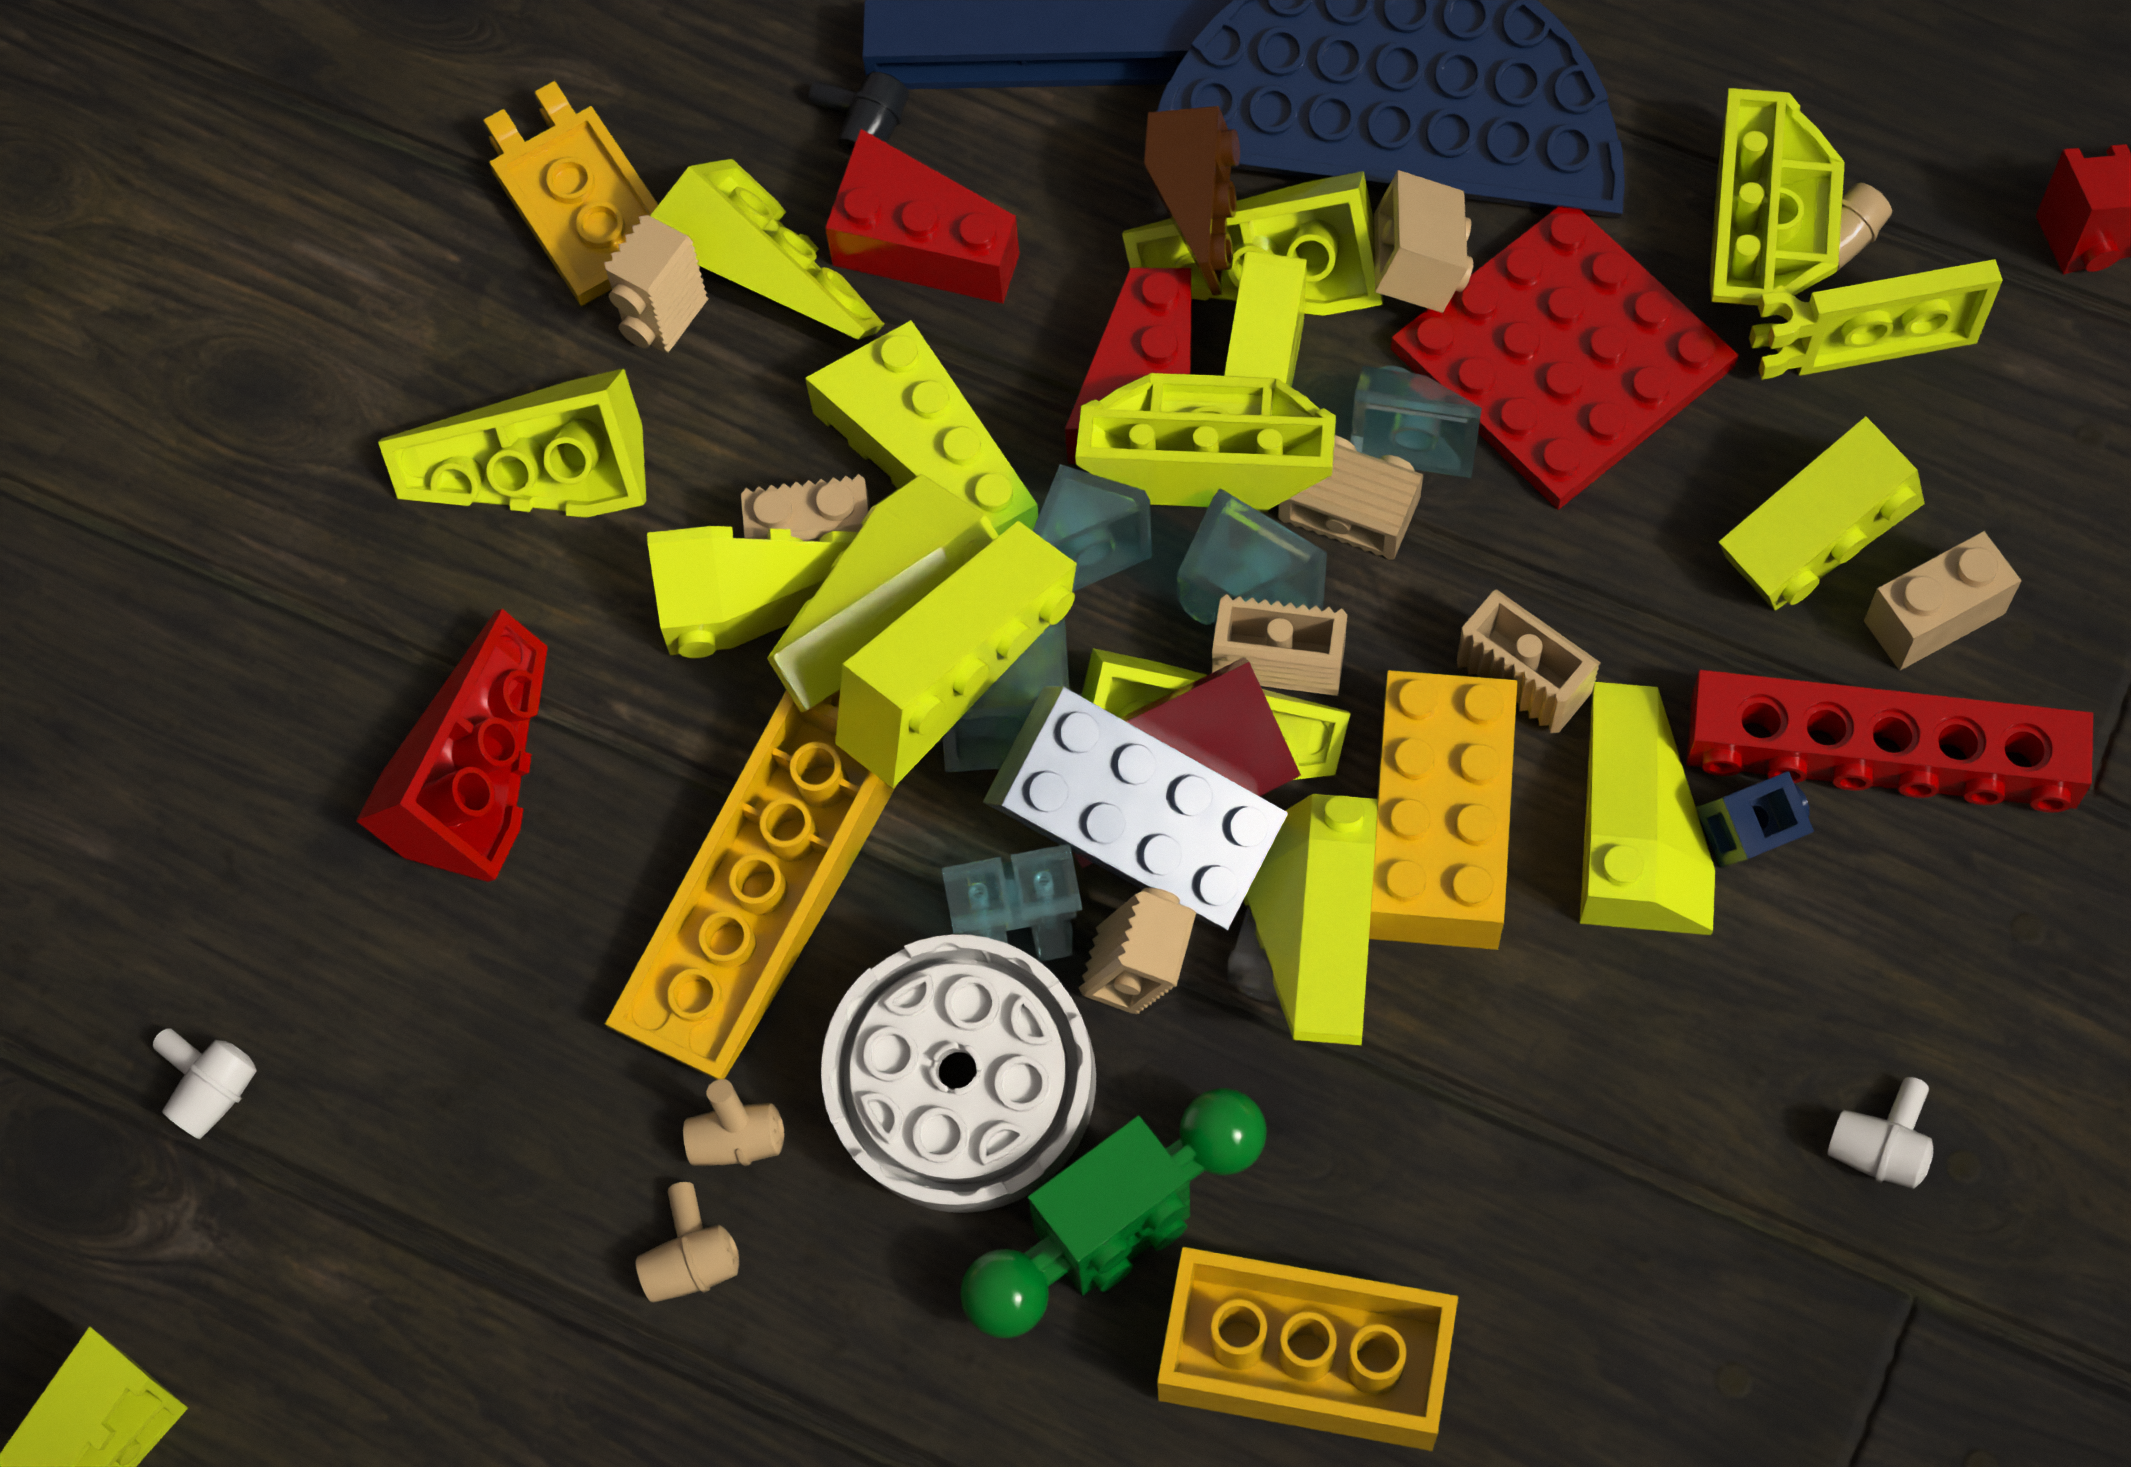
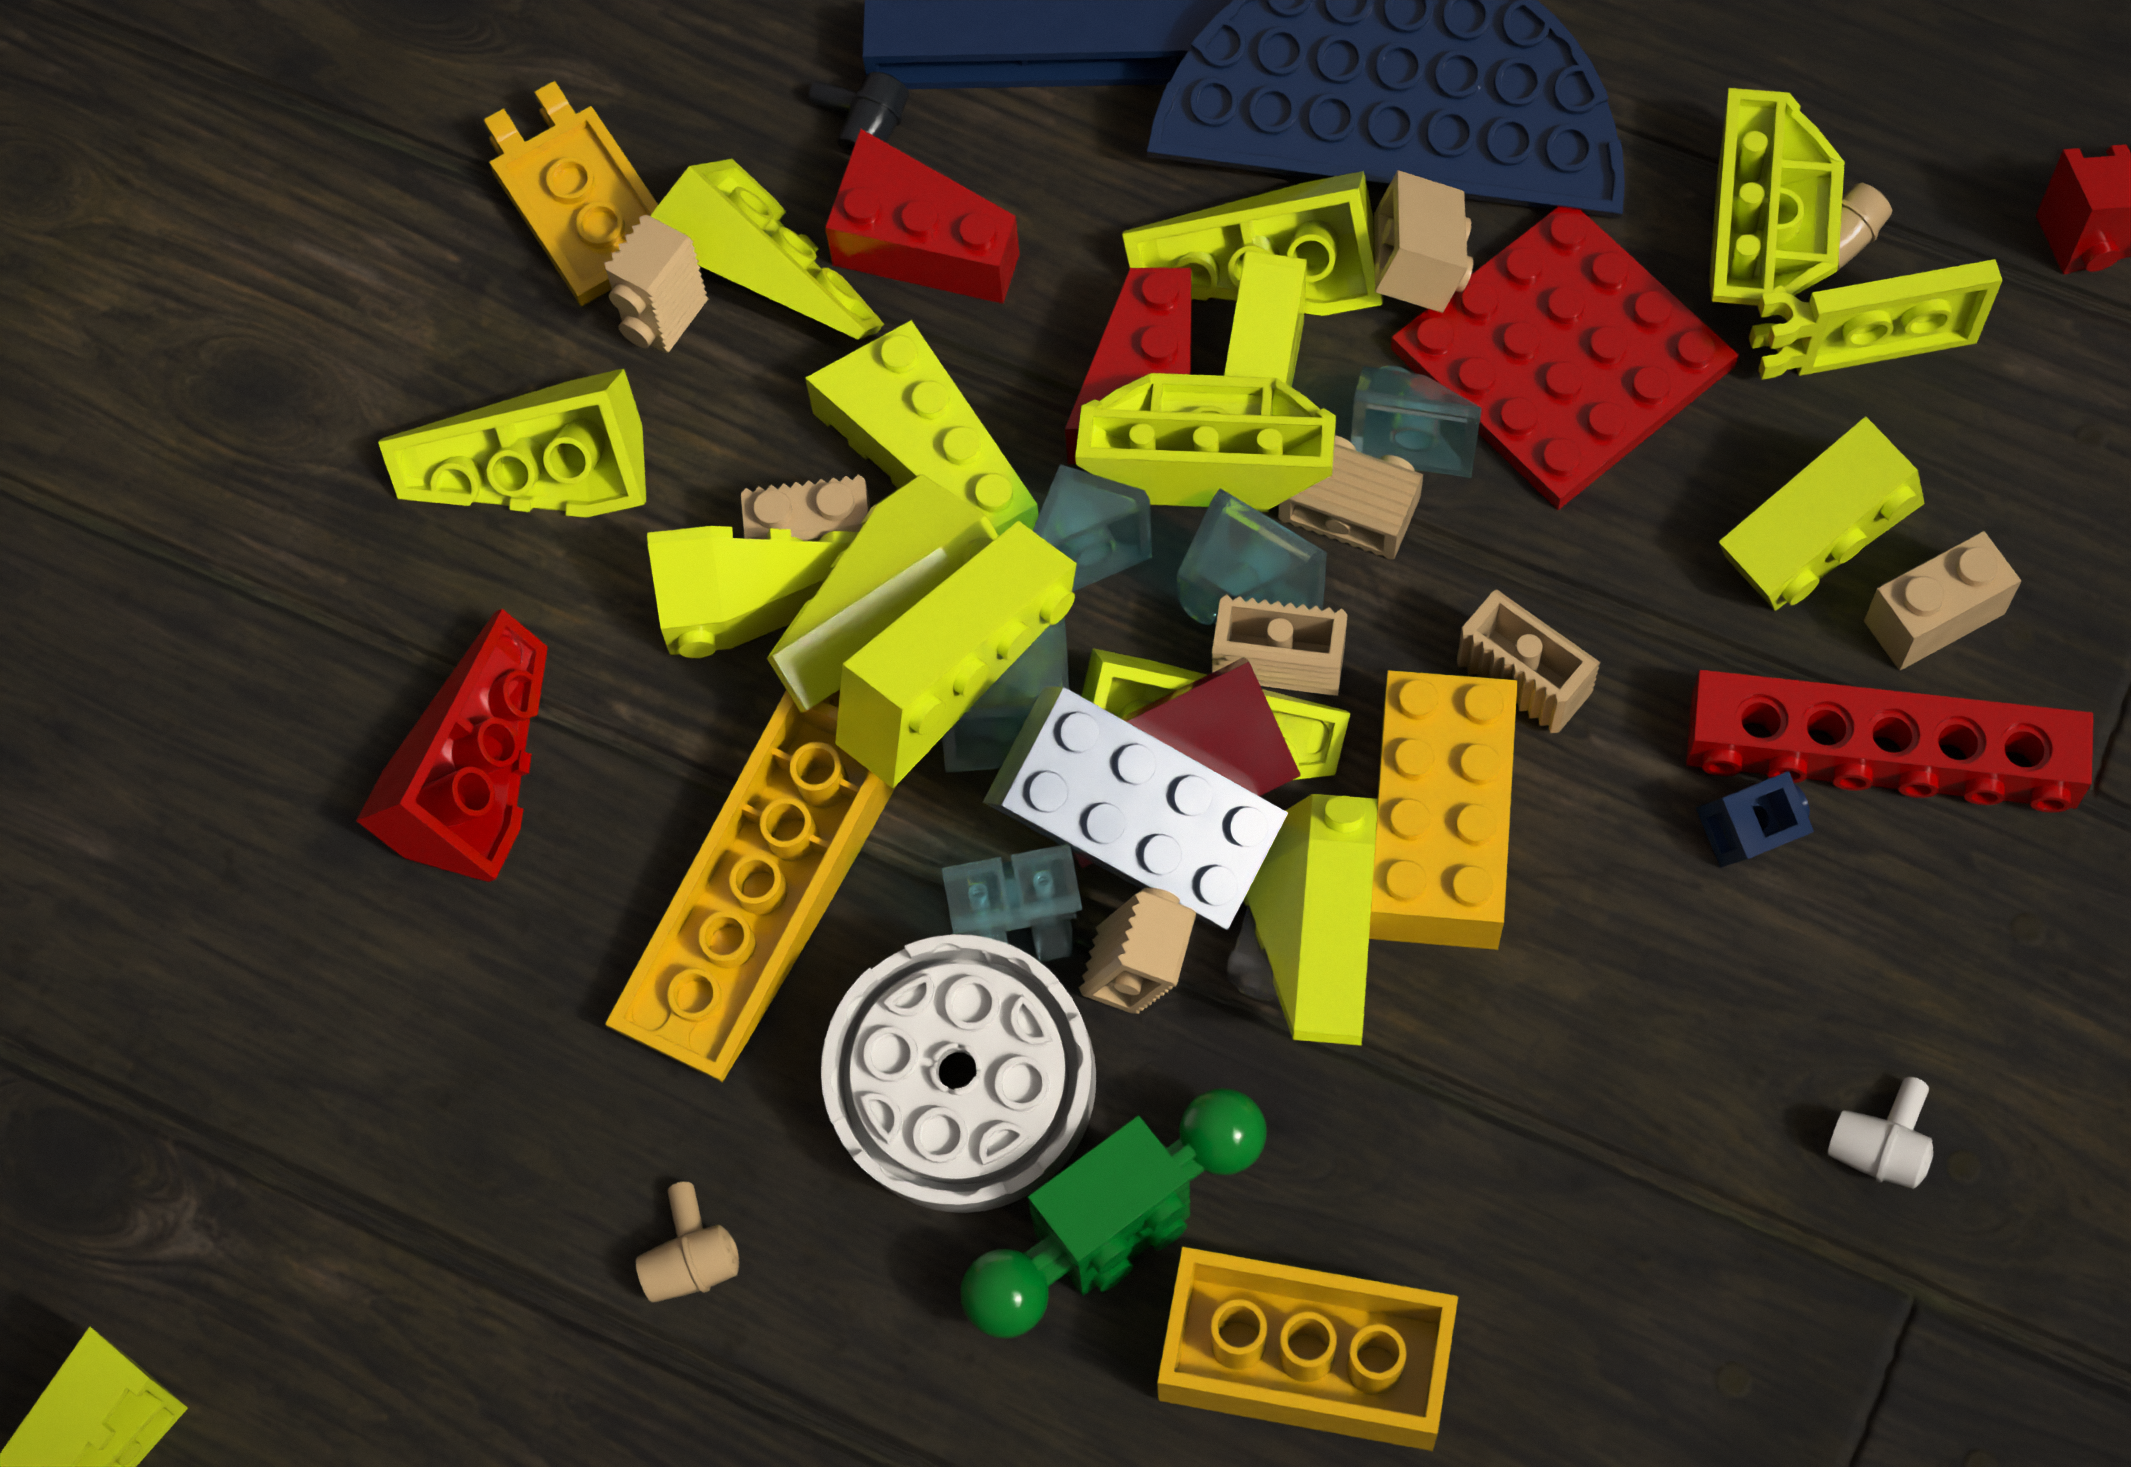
(210, 1081): white piece -> none
(732, 1131): tan piece -> none
(1190, 168): reddish brown slope -> none
(1642, 830): neon yellow wedge -> none

